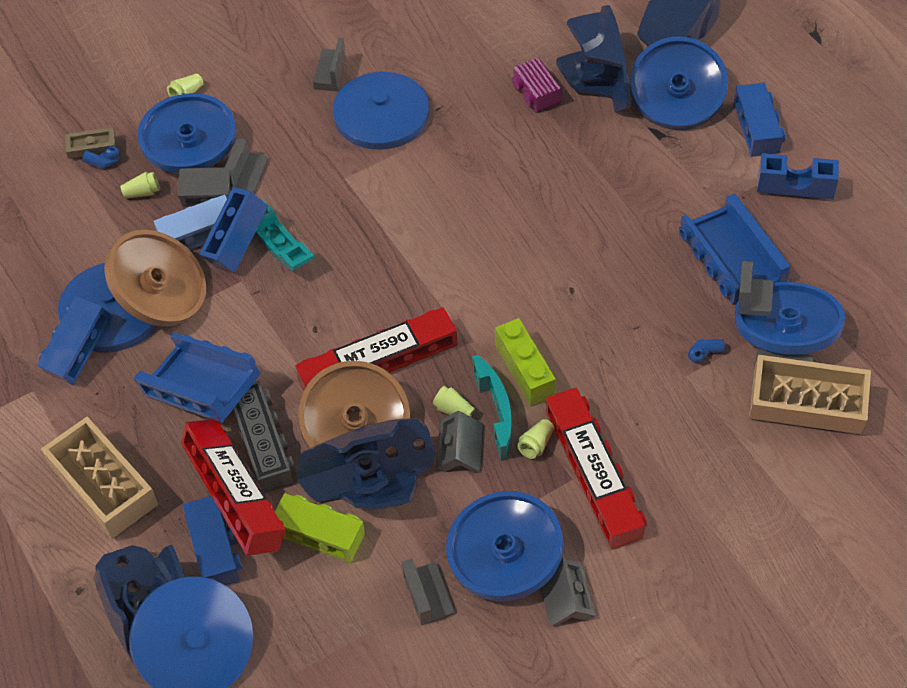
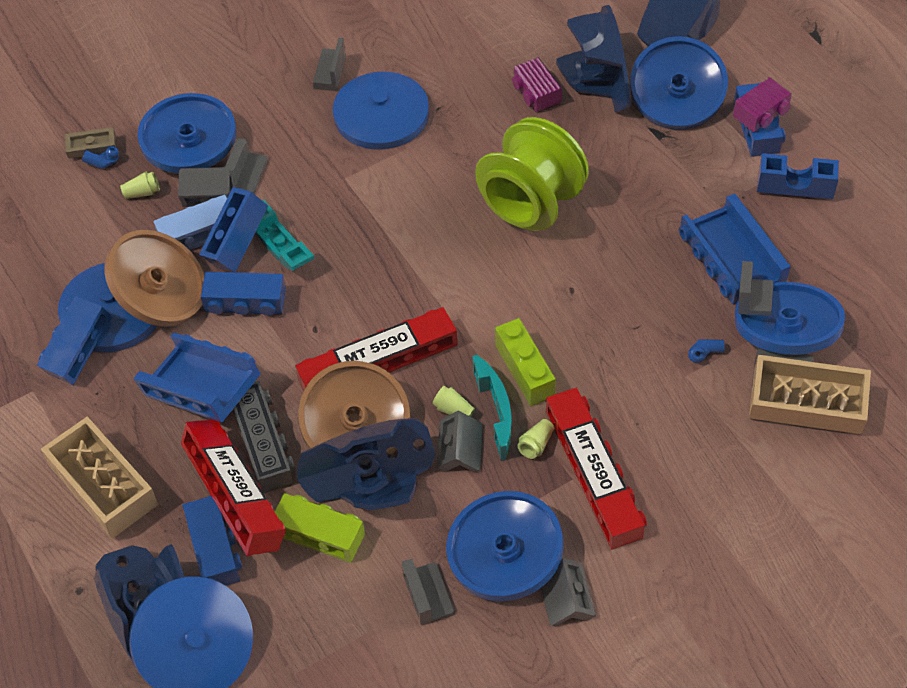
(185, 85): yellowish green cone -> none
(243, 293): none -> blue brick
(534, 172): none -> lime wheel
(762, 104): none -> magenta brick

